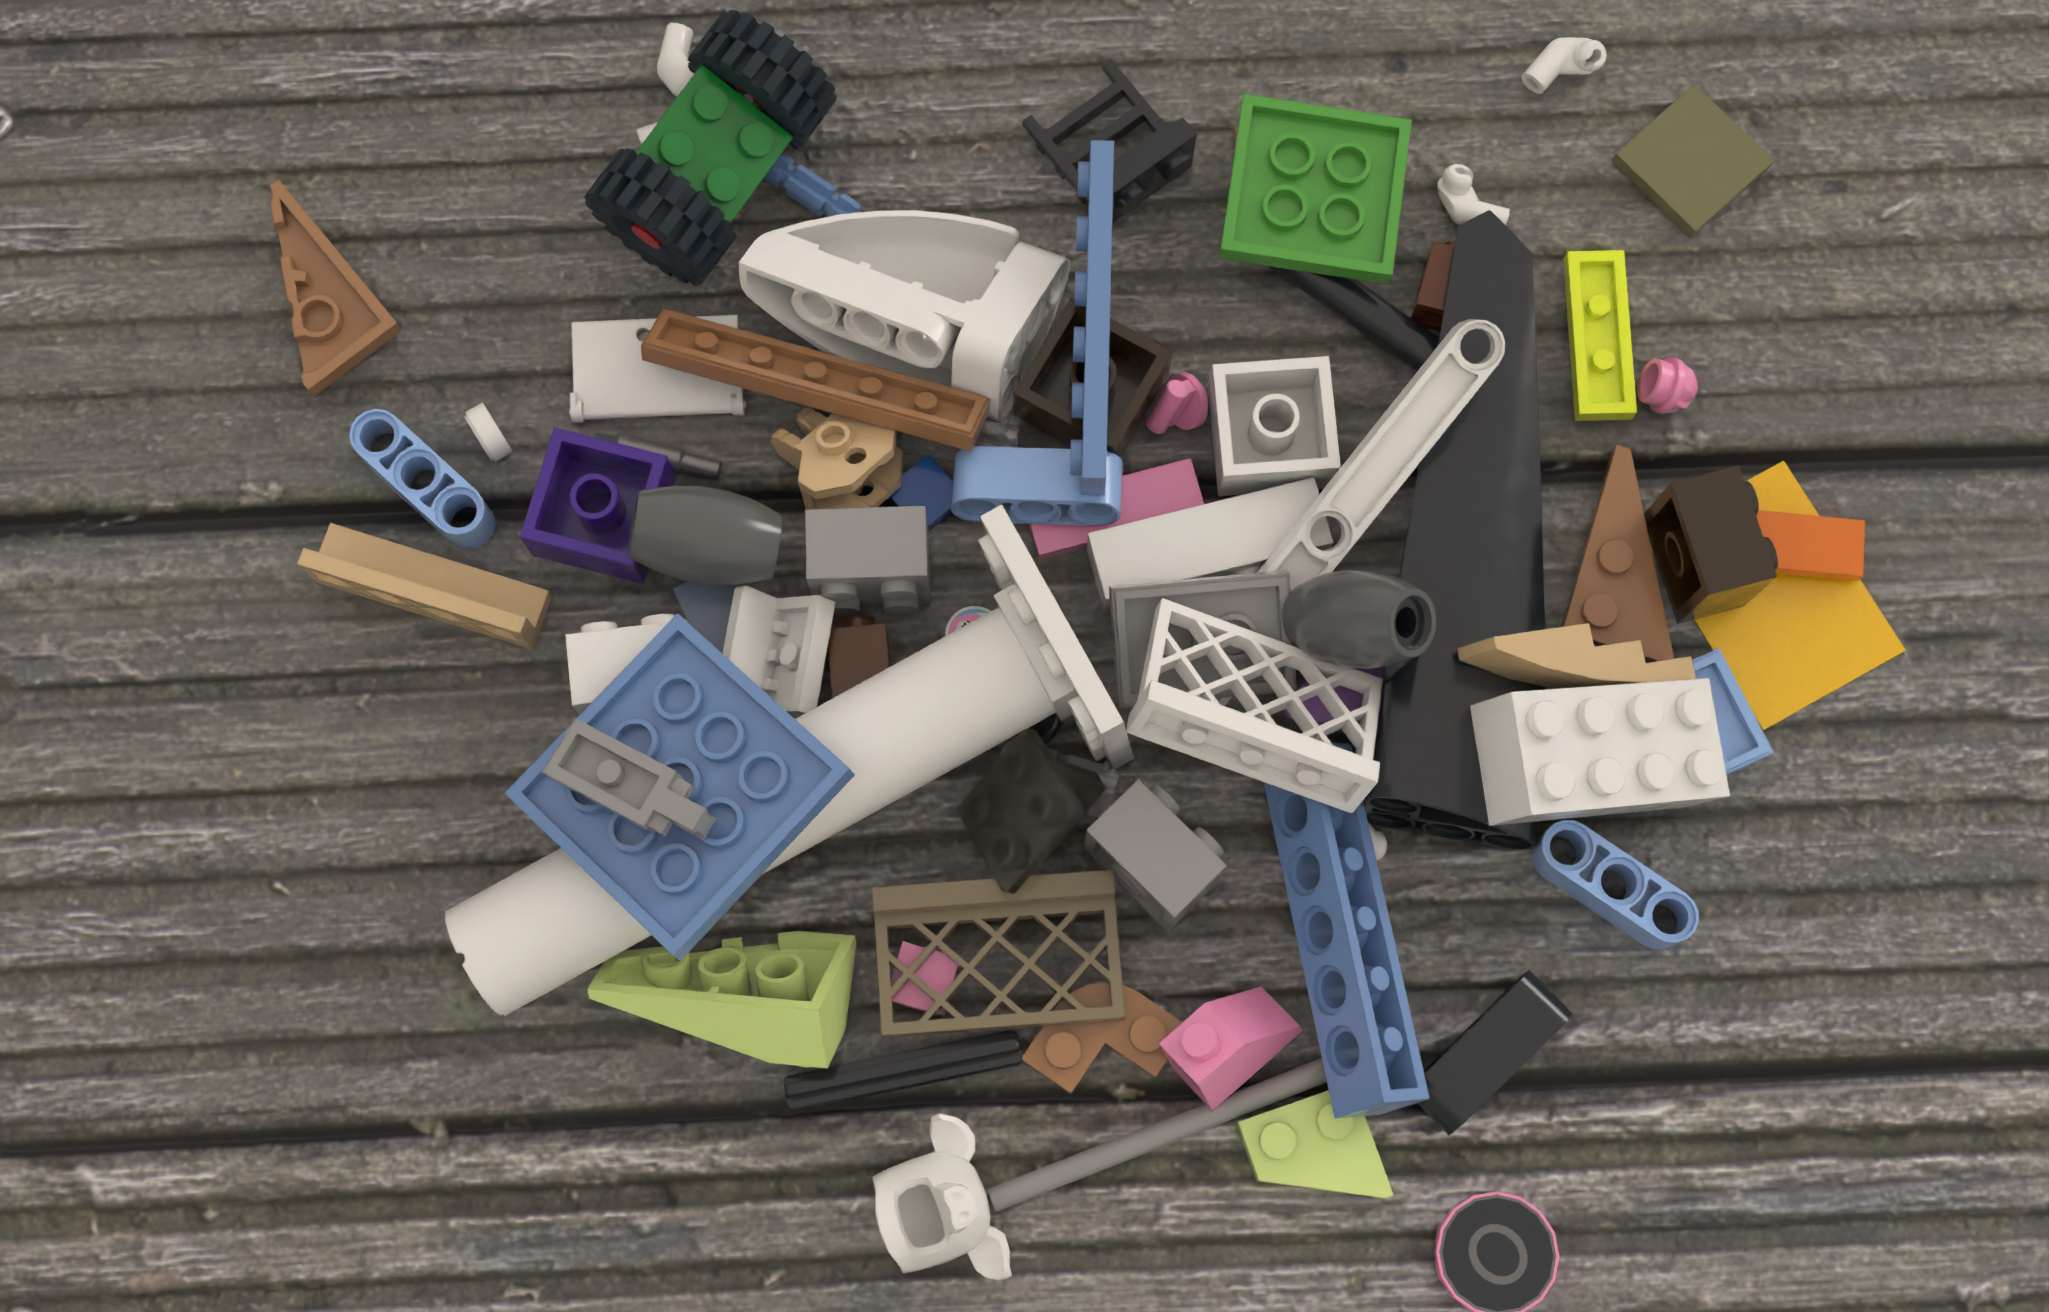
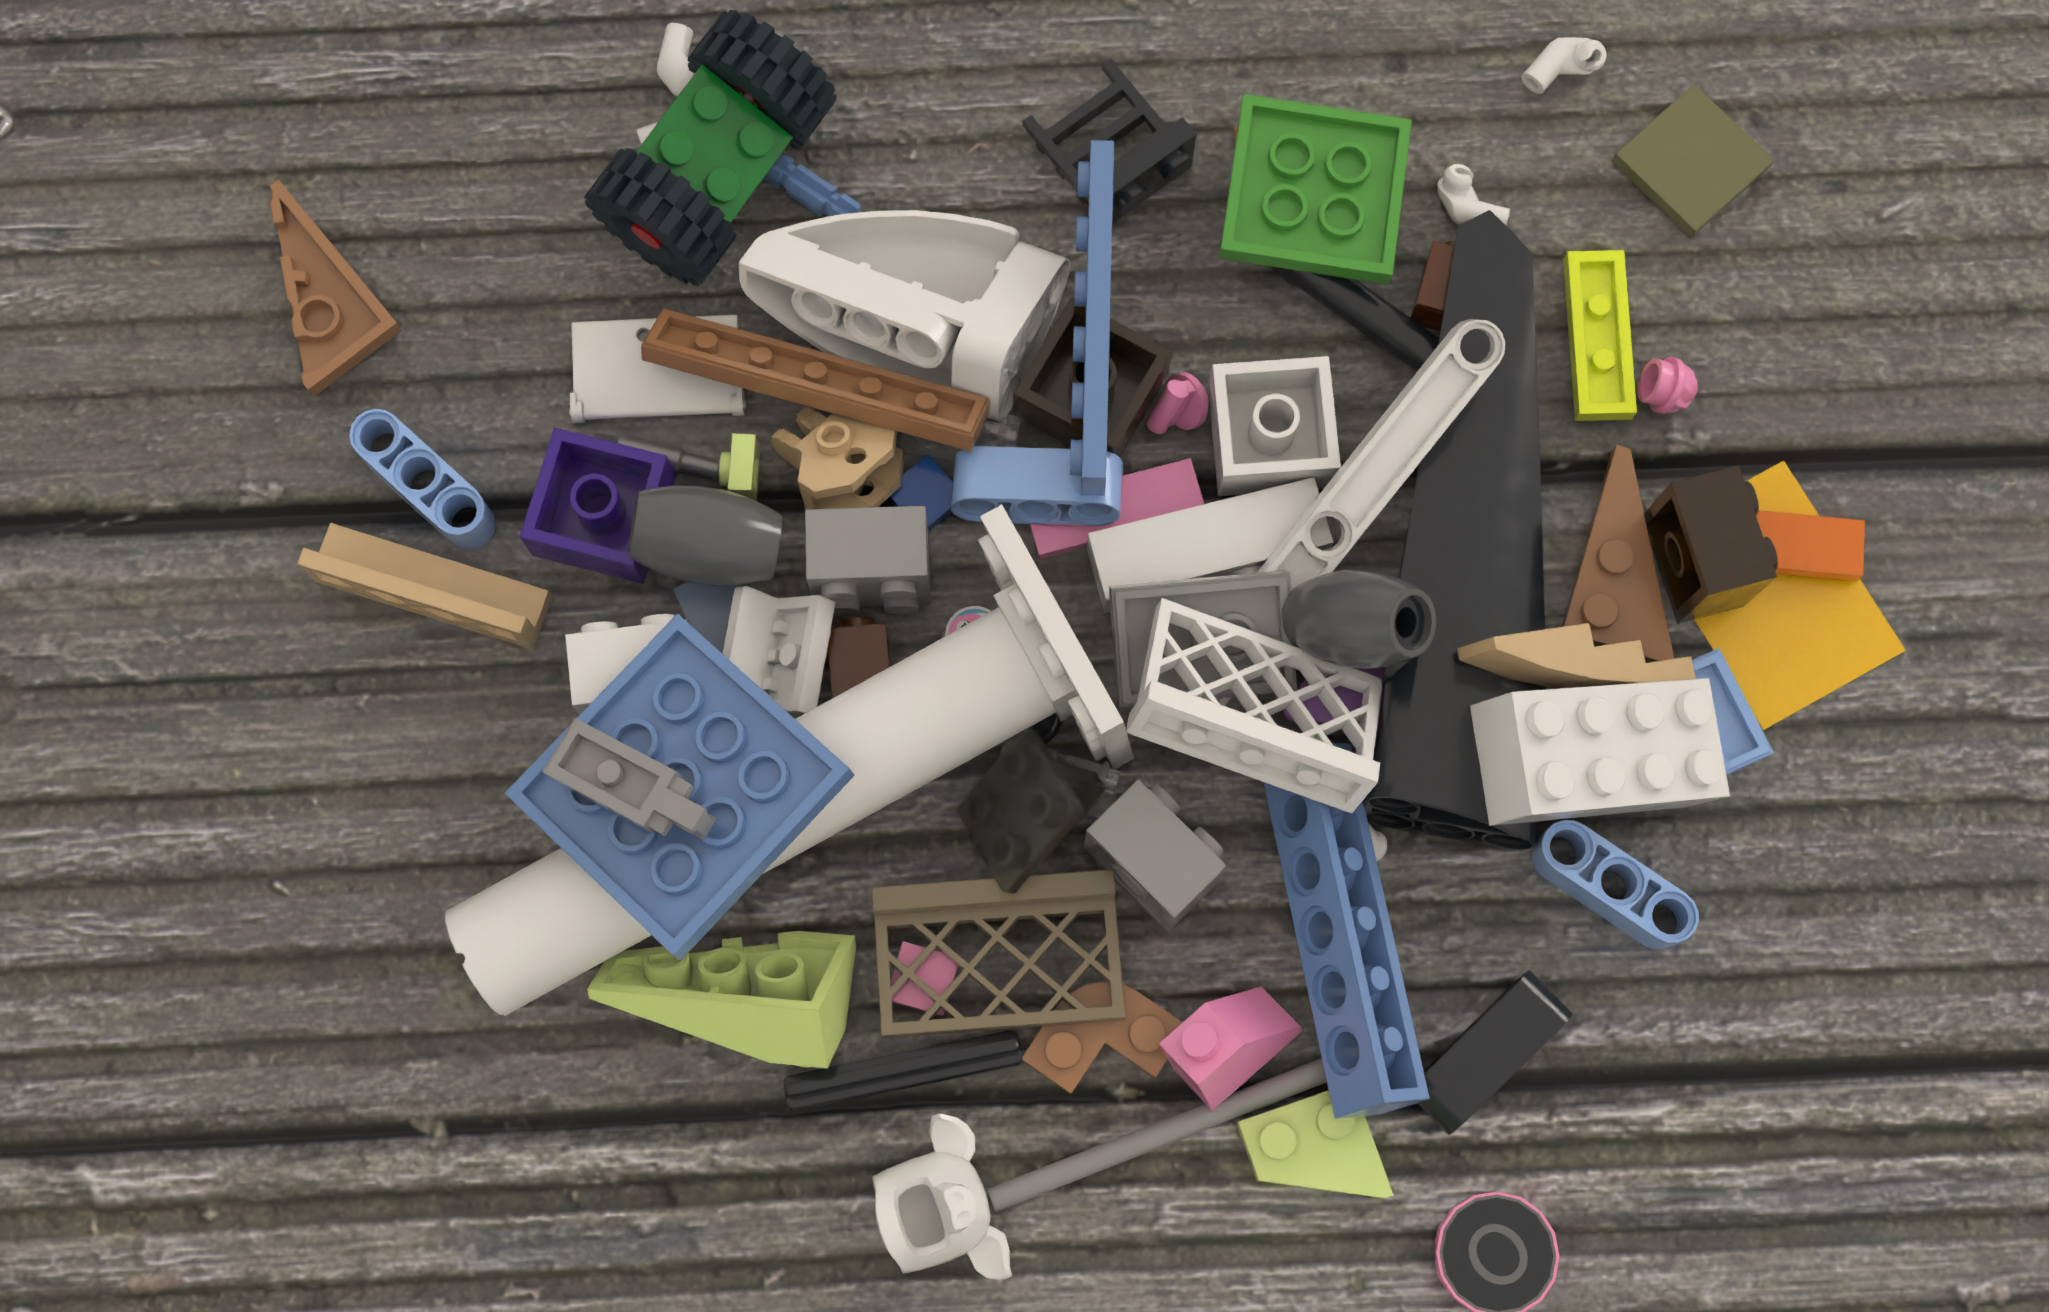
(487, 432): white tile -> none
(741, 466): none -> yellowish green plate

